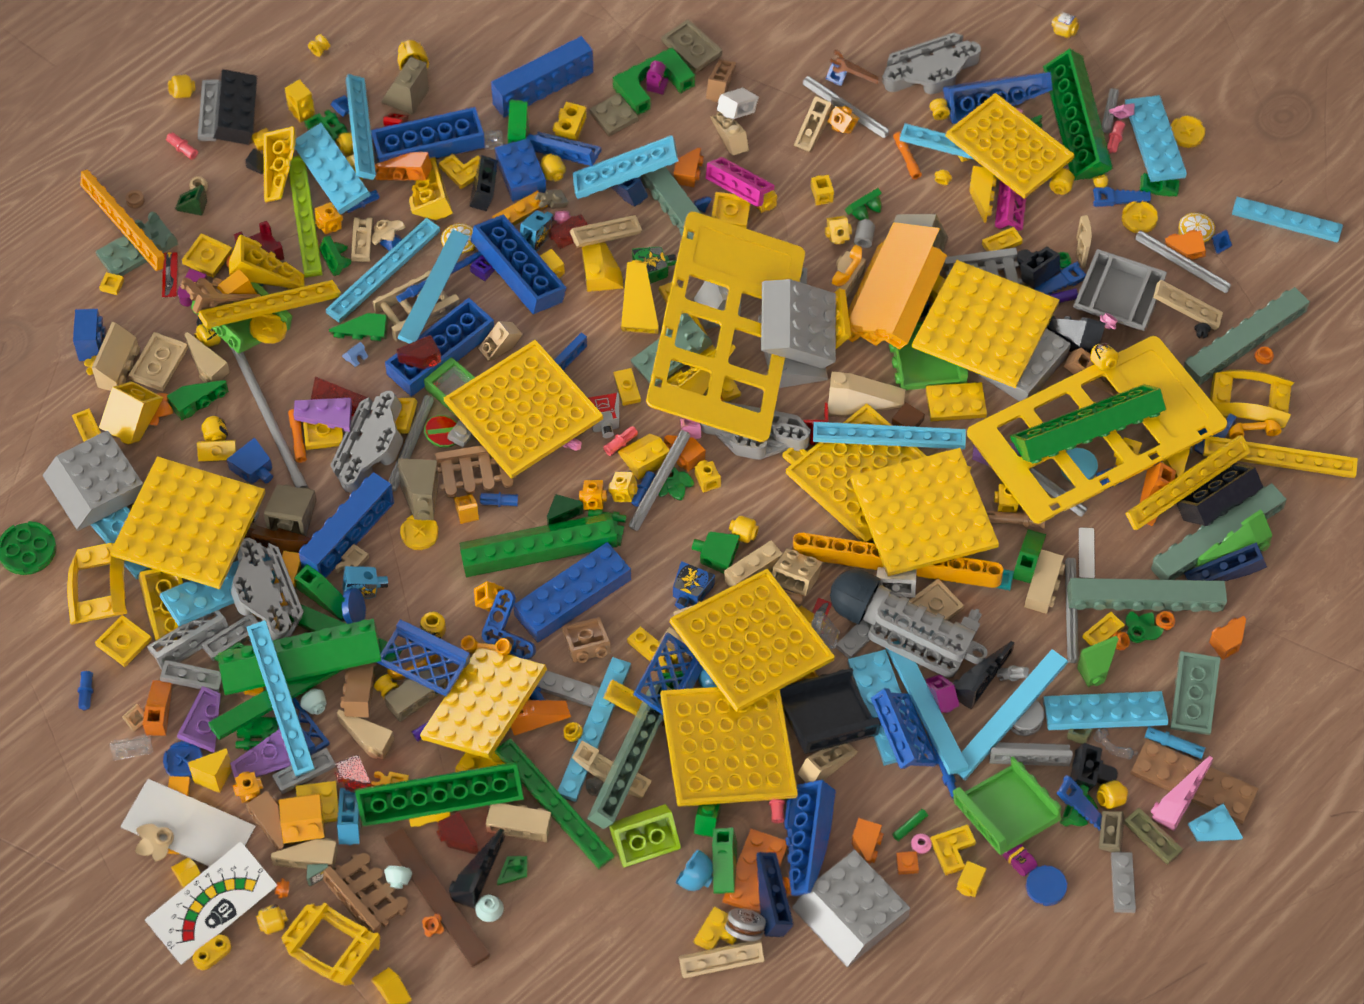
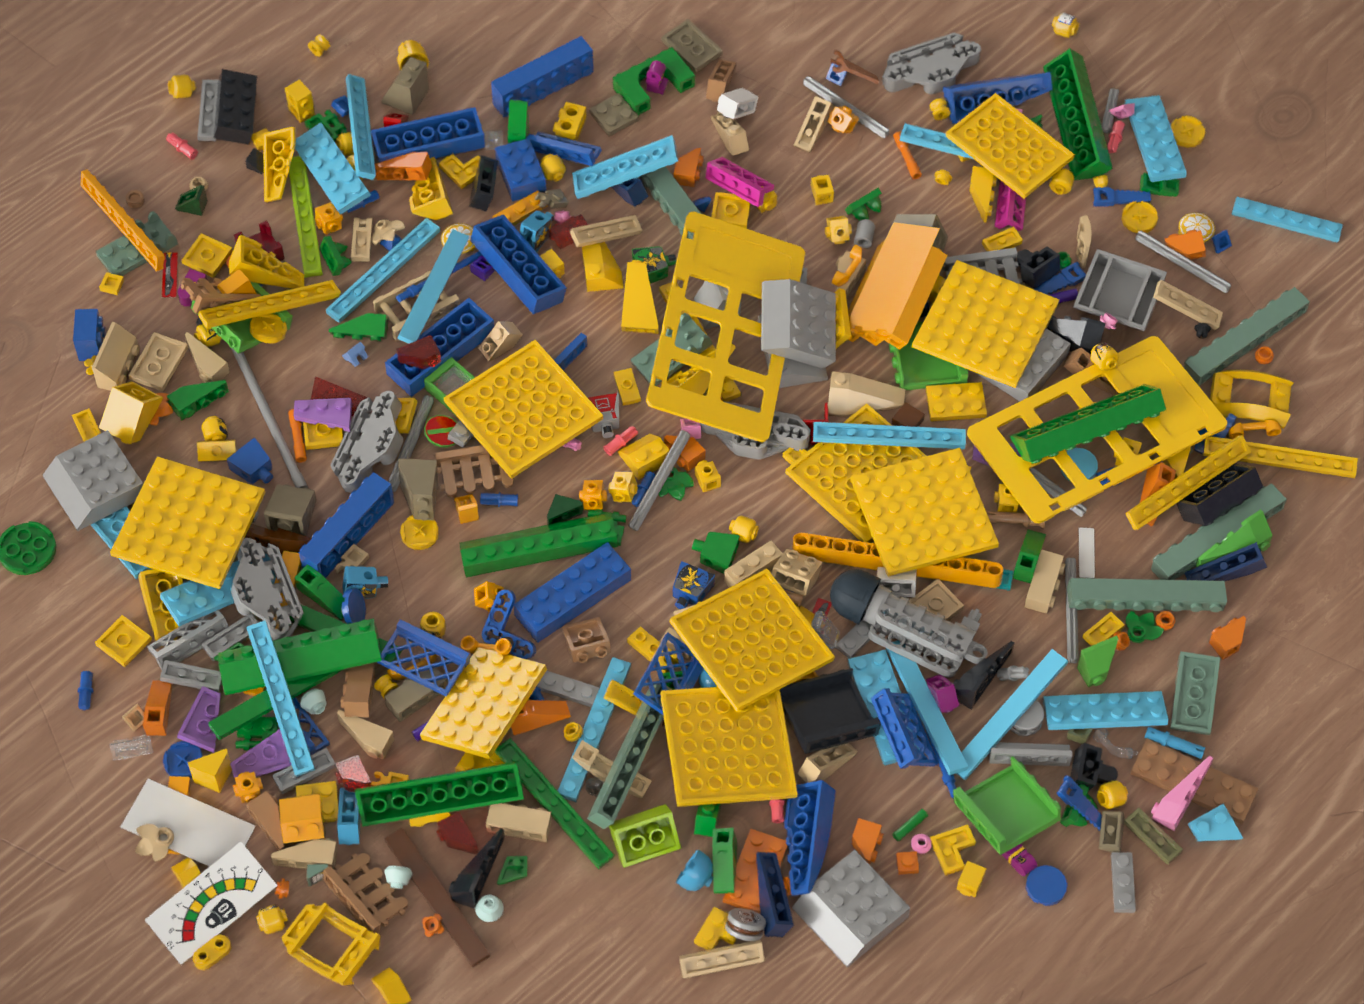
(100, 607): yellow wedge -> none

